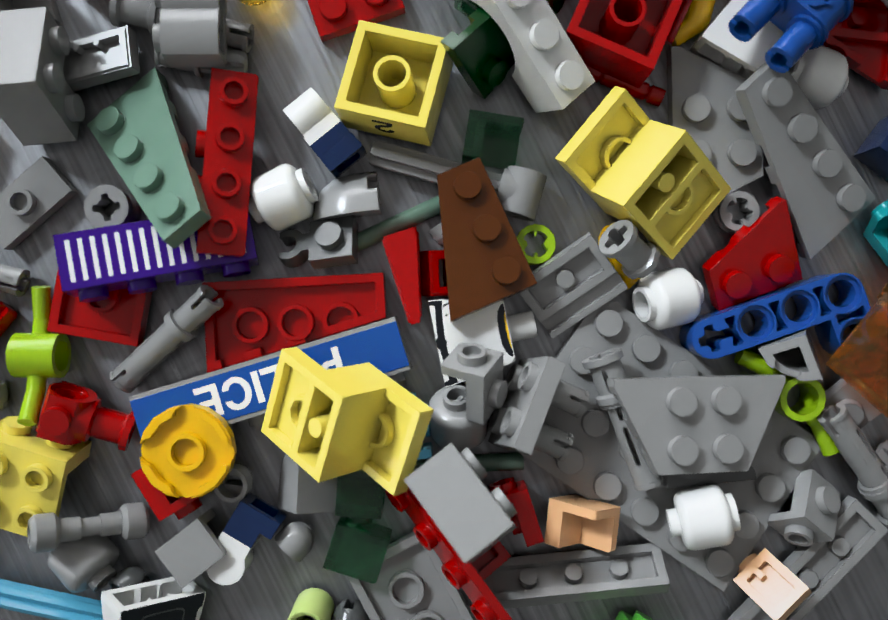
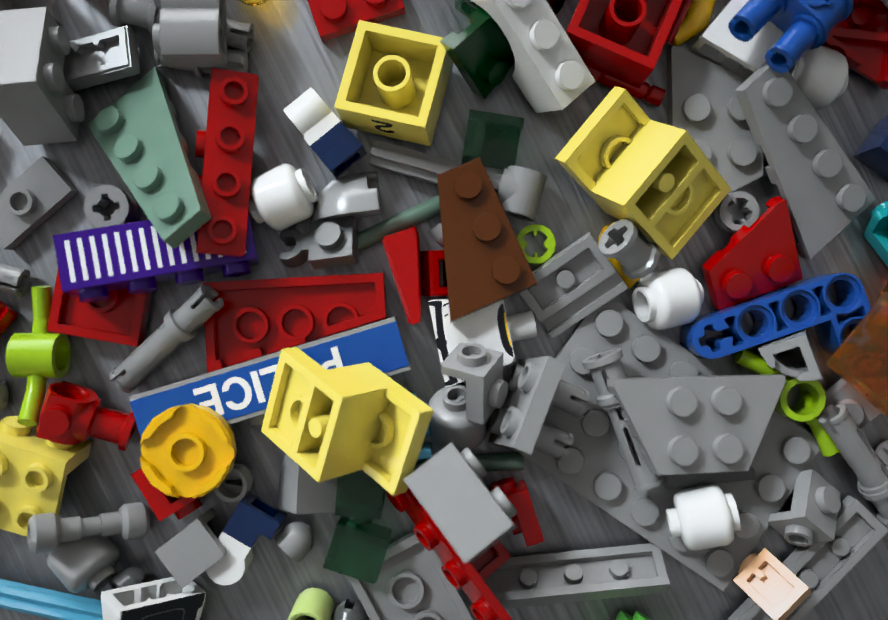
(582, 521): light nougat panel -> none

